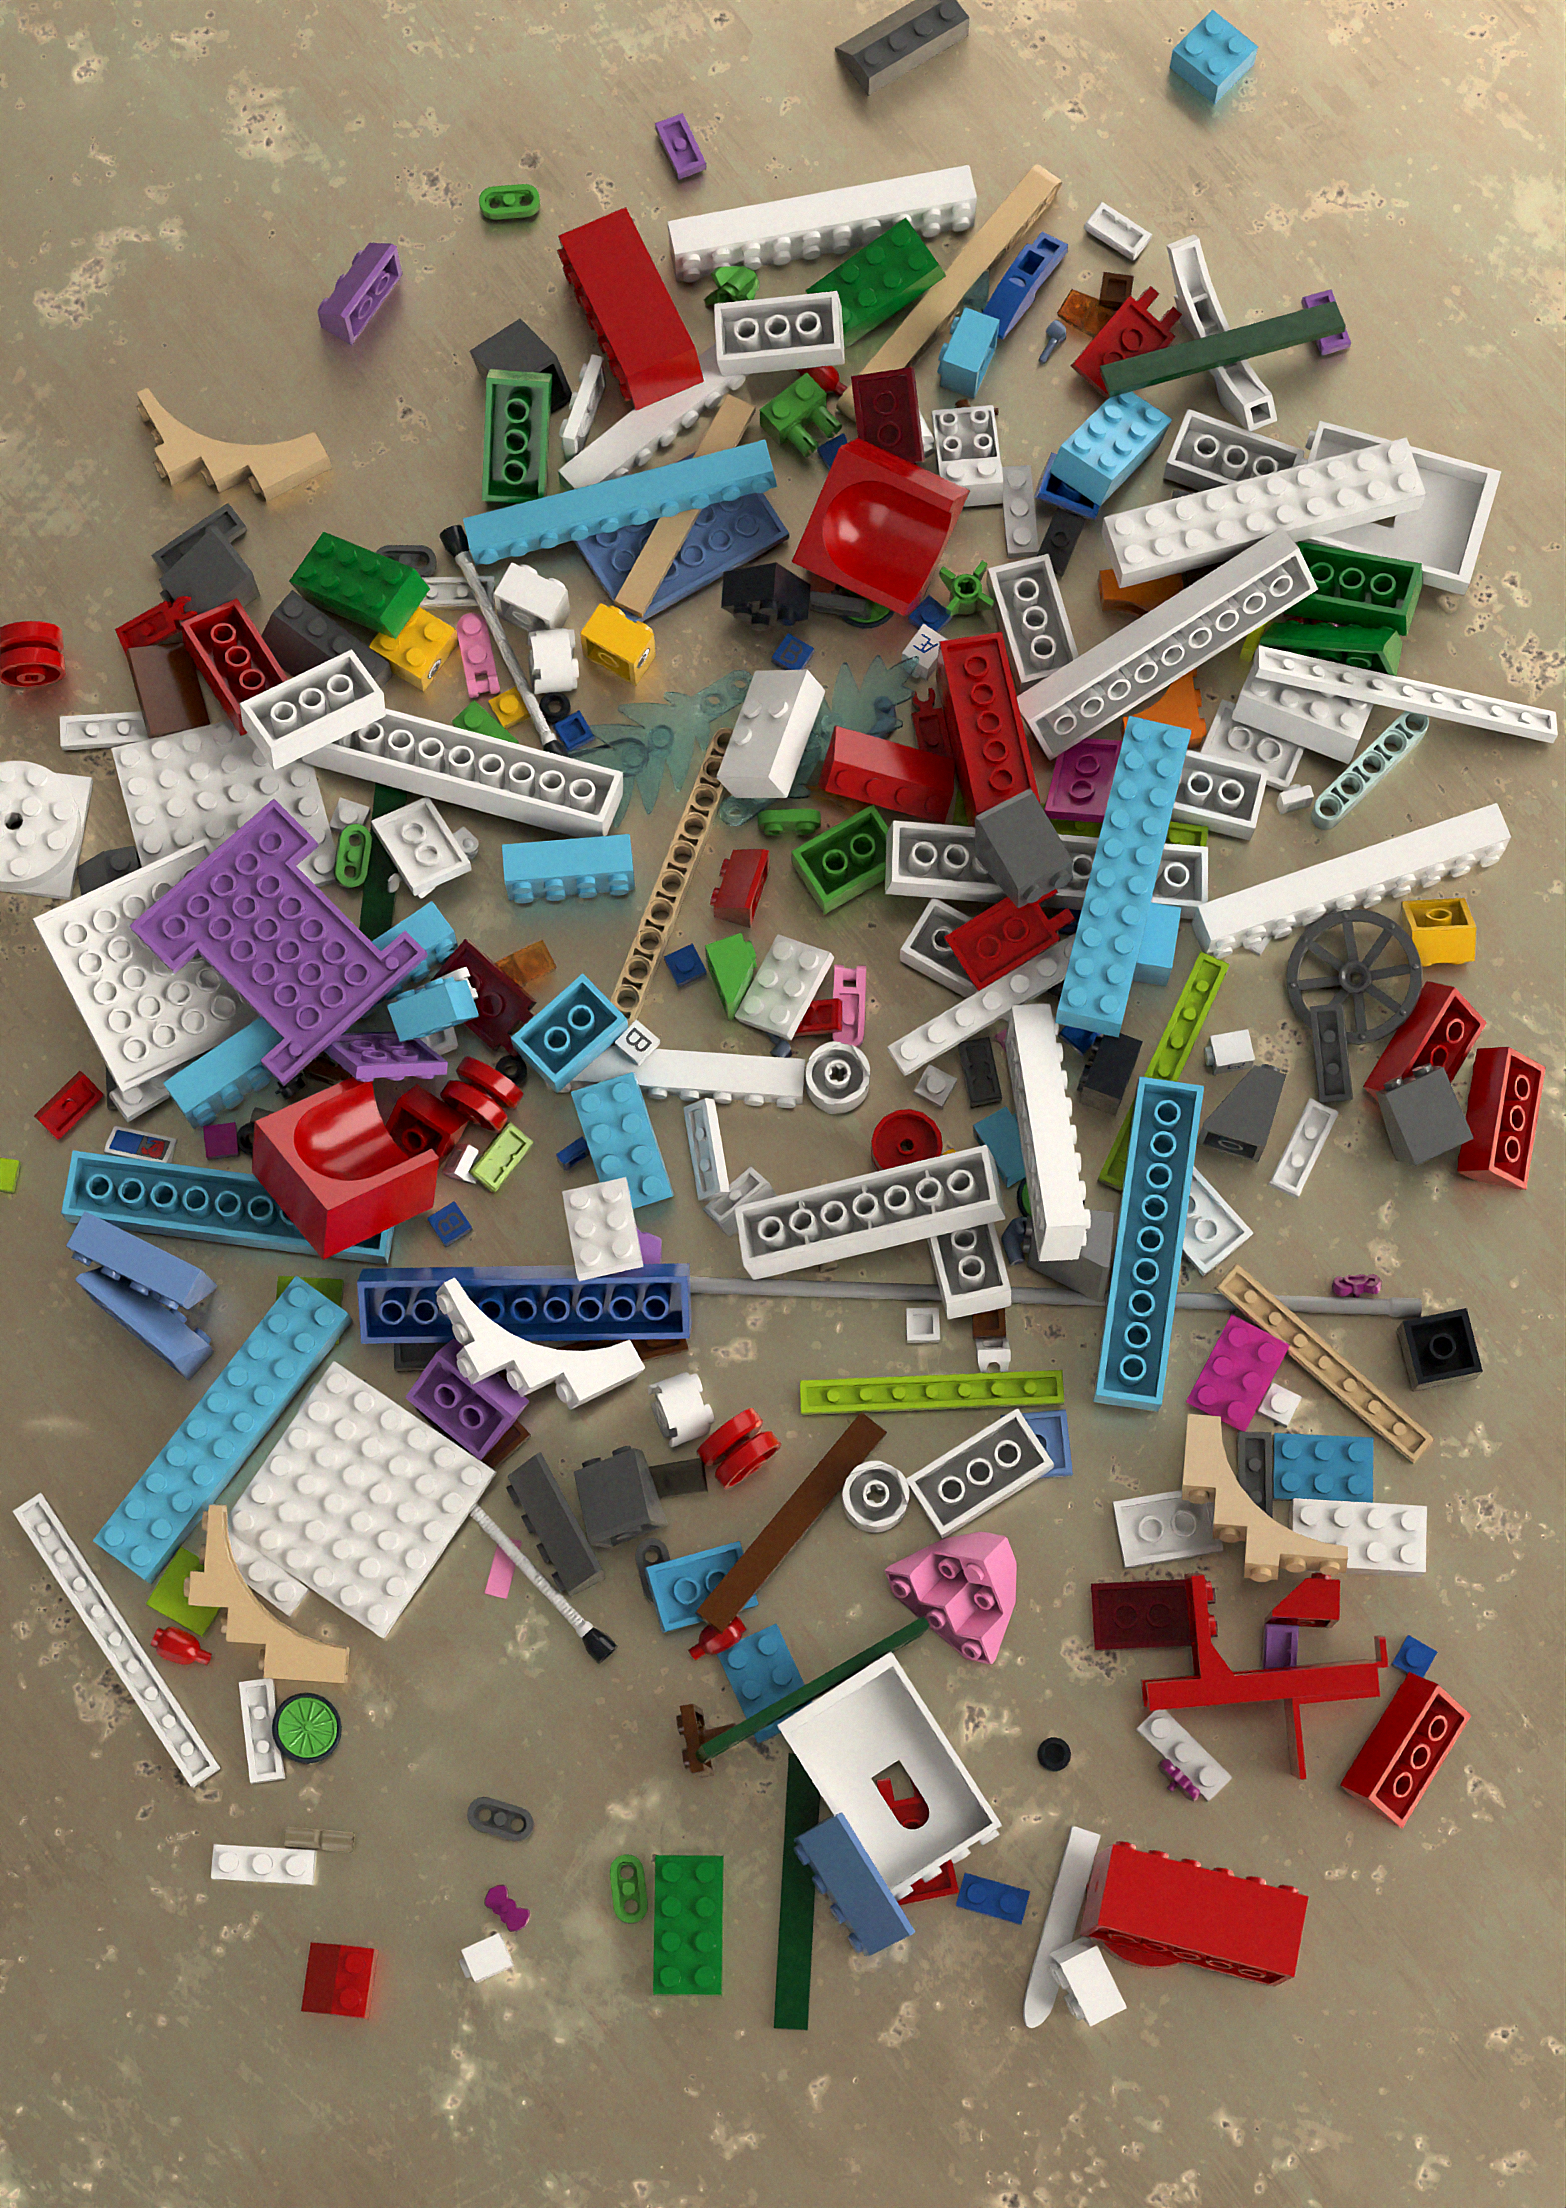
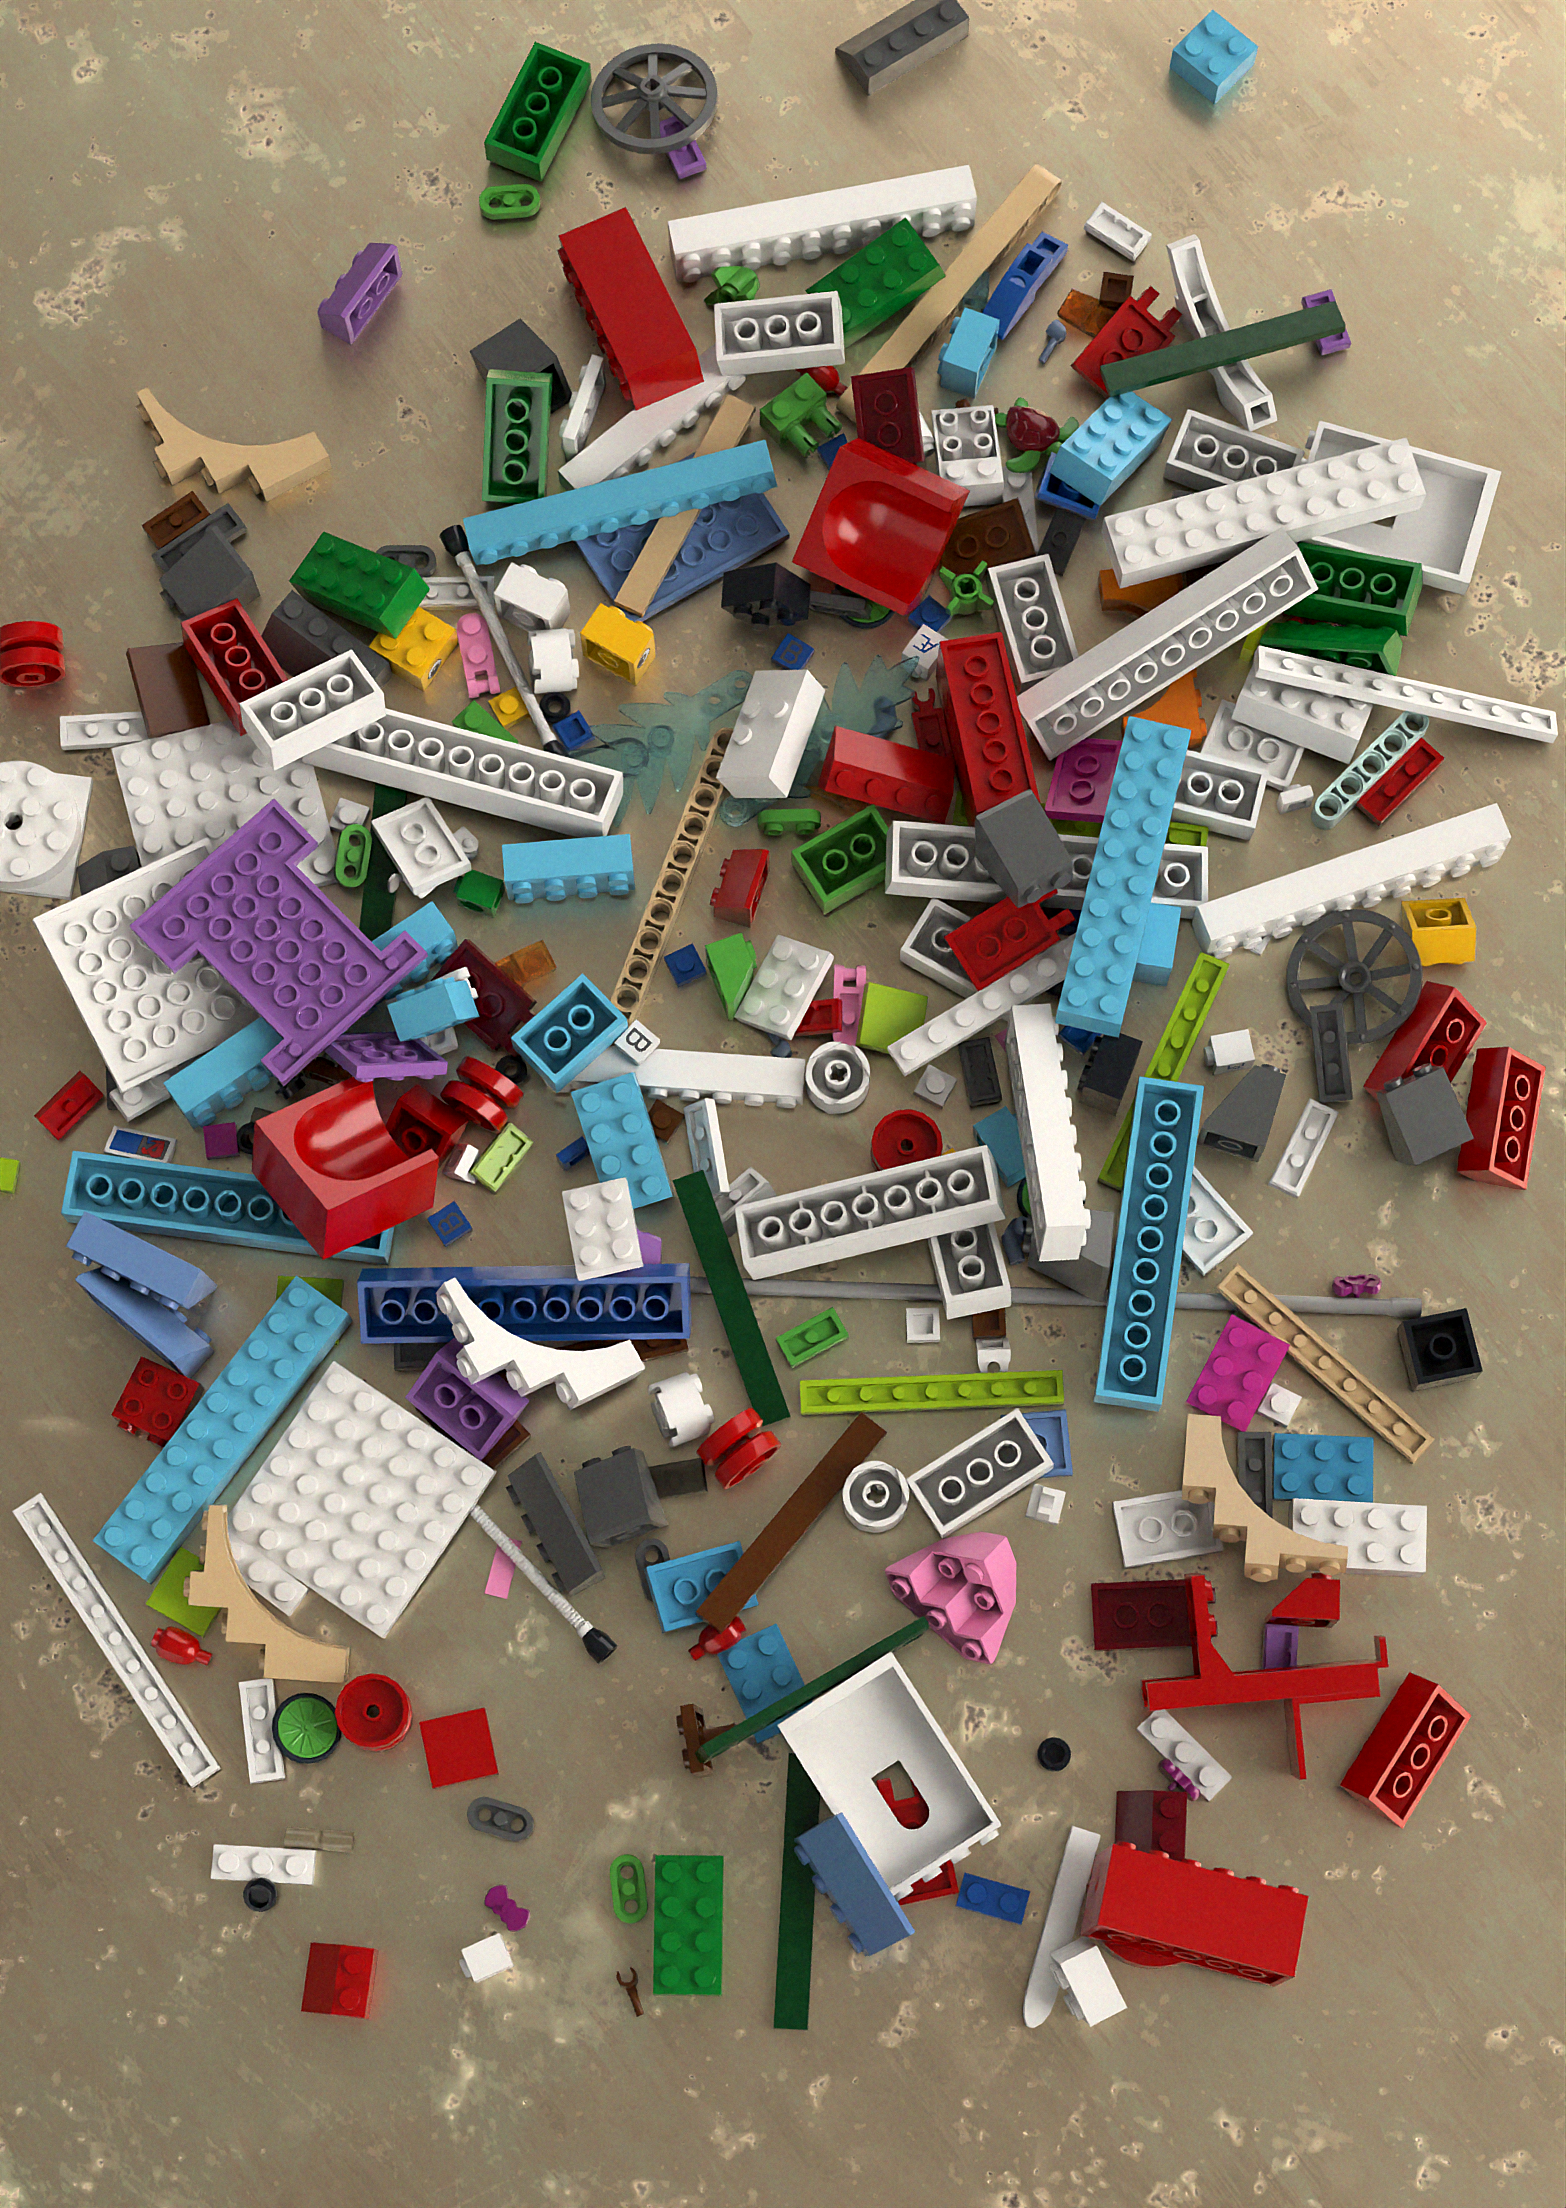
(155, 624): red plate -> none
(156, 1402): none -> red brick
(175, 520): none -> reddish brown plate
(260, 1894): none -> black plate
(394, 1712): none -> red wheel
(458, 1748): none -> red tile
(479, 892): none -> green brick
(538, 111): none -> green brick
(632, 1991): none -> reddish brown hand
(654, 100): none -> dark grey wheel
(664, 1120): none -> reddish brown plate
(731, 1297): none -> dark green tile
(812, 1337): none -> bright green plate
(888, 1016): none -> lime tile
(991, 535): none -> reddish brown tile
(1033, 433): none -> dark red animal
(1045, 1504): none -> white tile
(1152, 1821): none -> dark red slope
(1400, 781): none -> red plate
(1414, 1657): blue plate -> none

